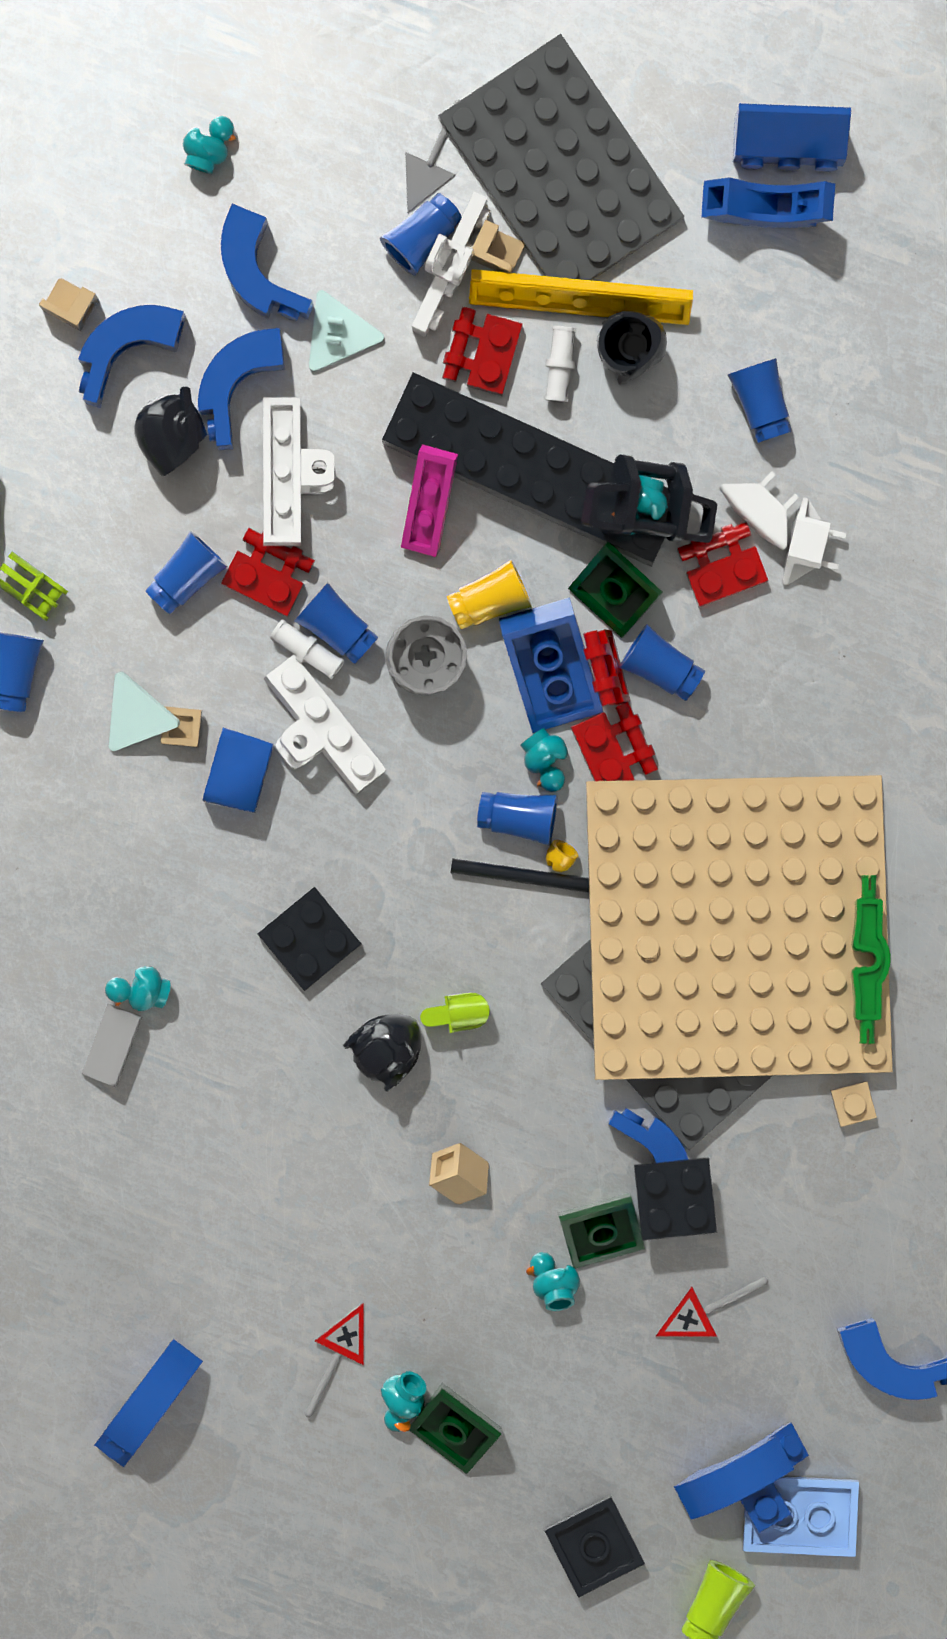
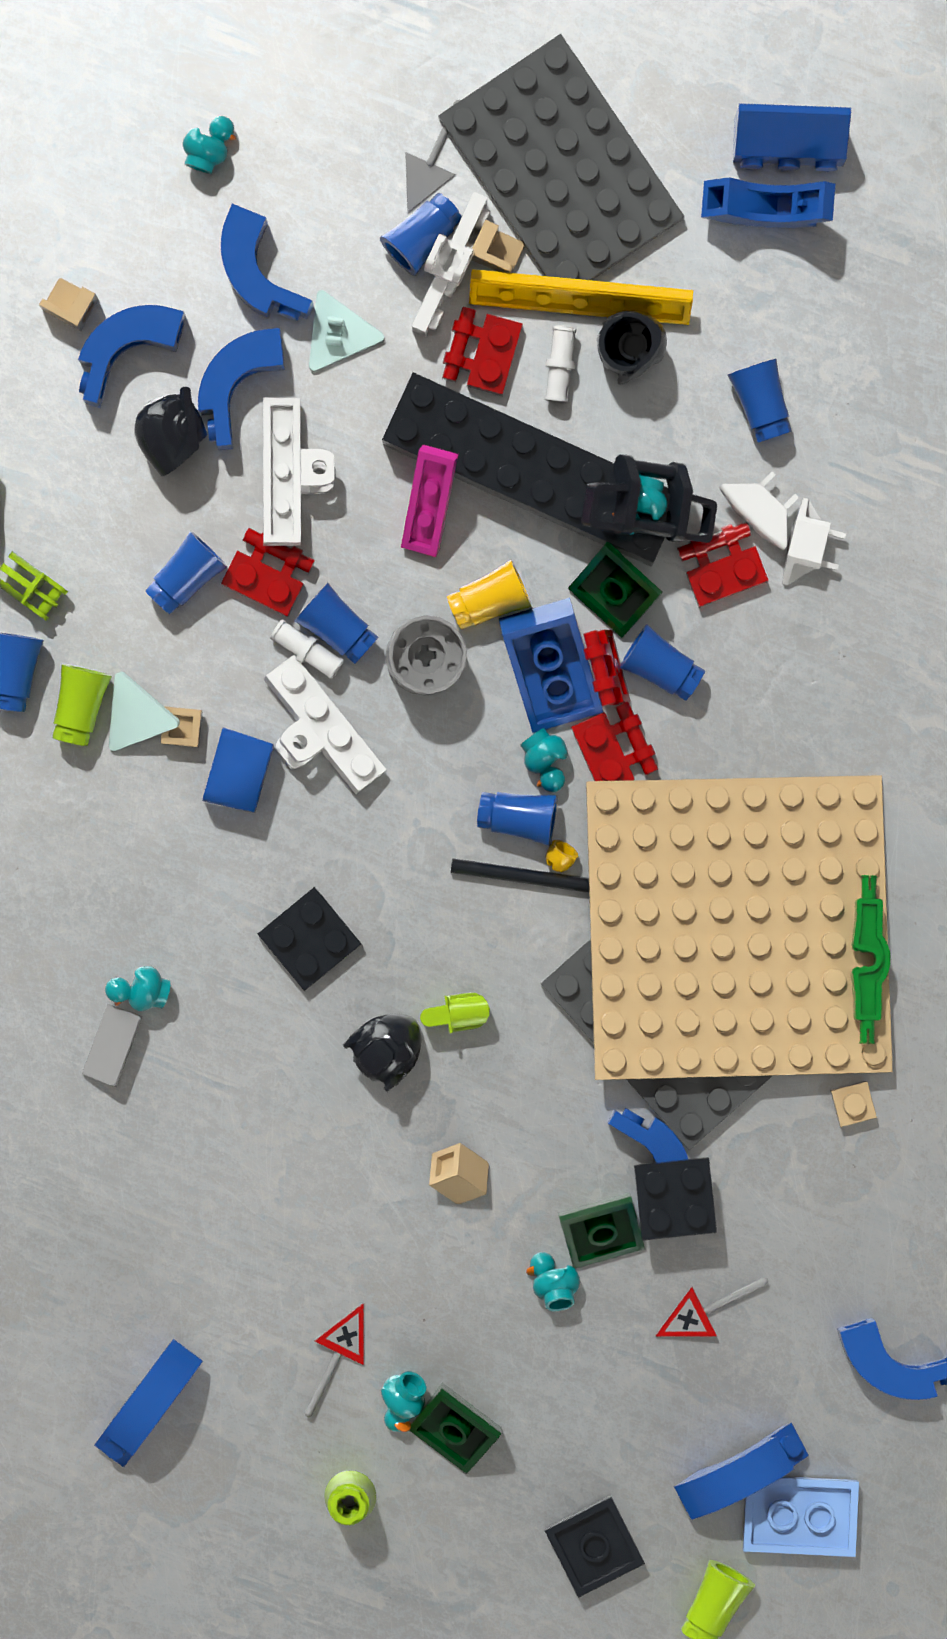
(78, 703): none -> lime plant
(353, 1484): none -> lime plant
(766, 1507): blue plate -> none

